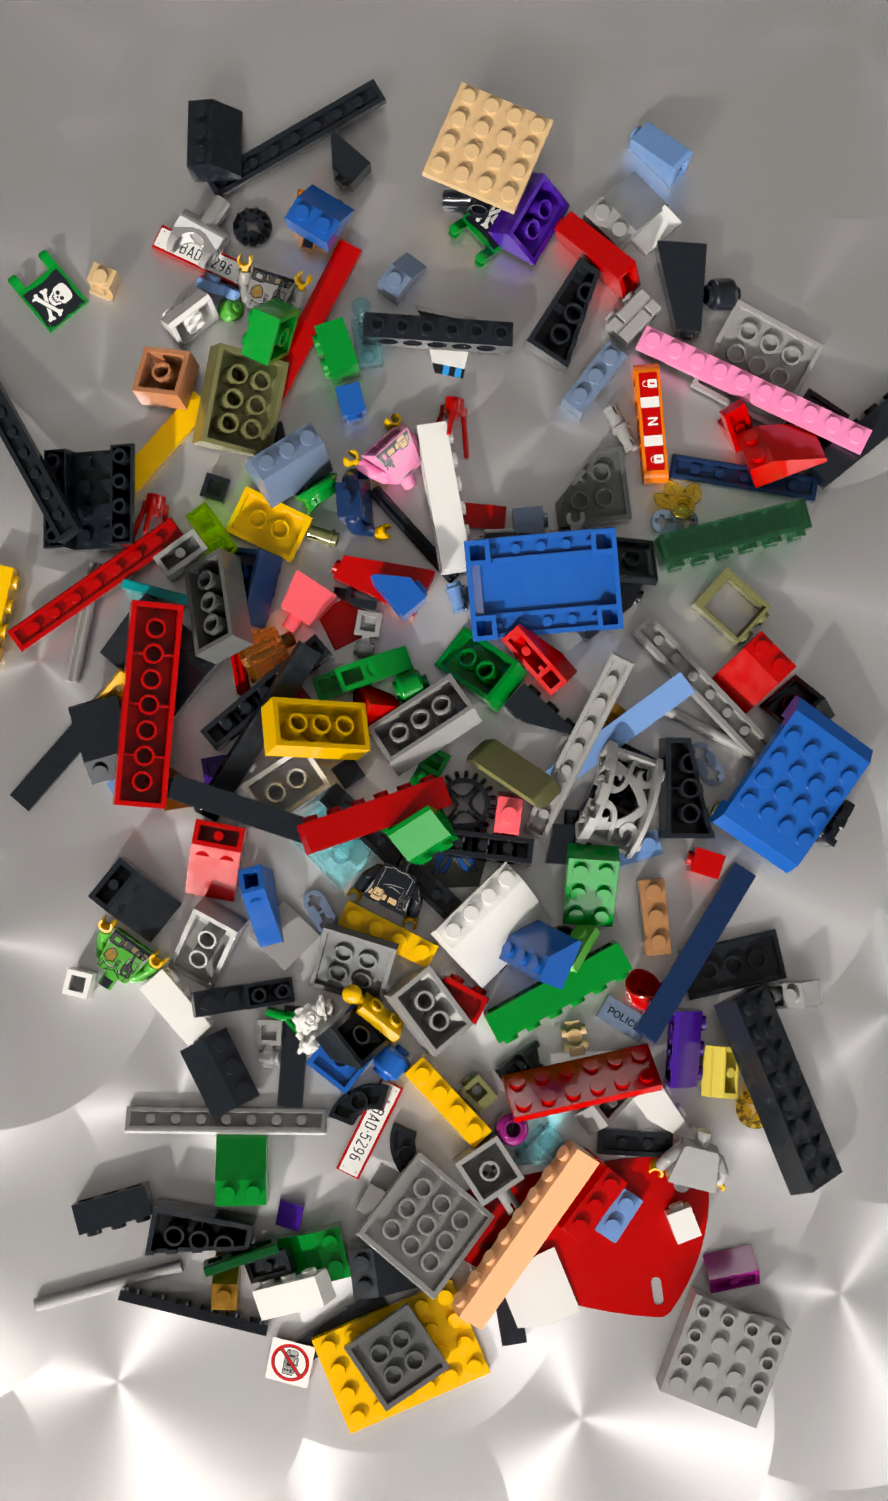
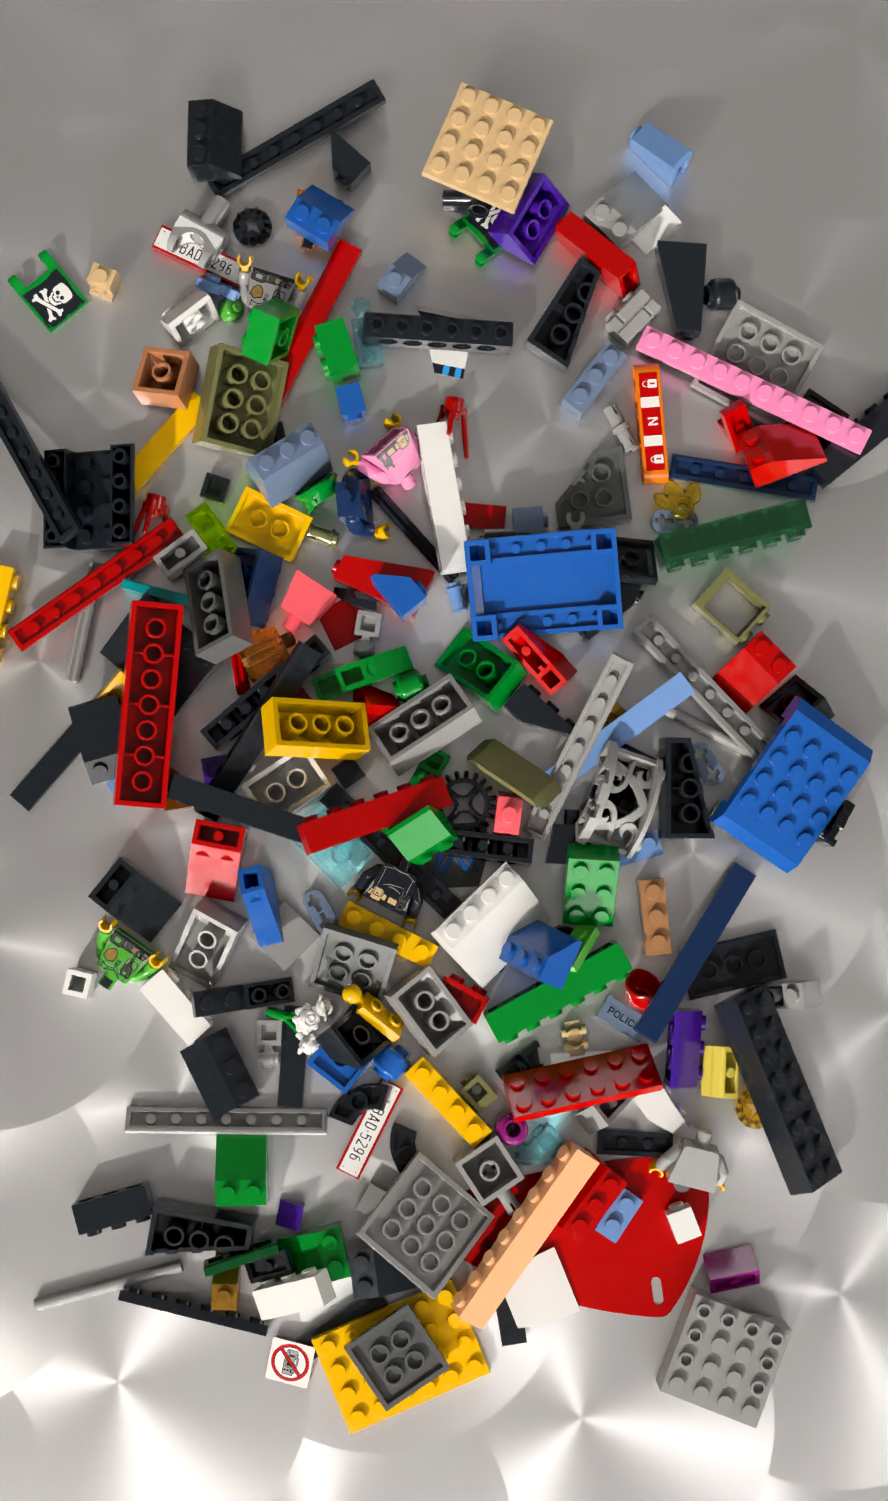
(704, 862): red brick -> none

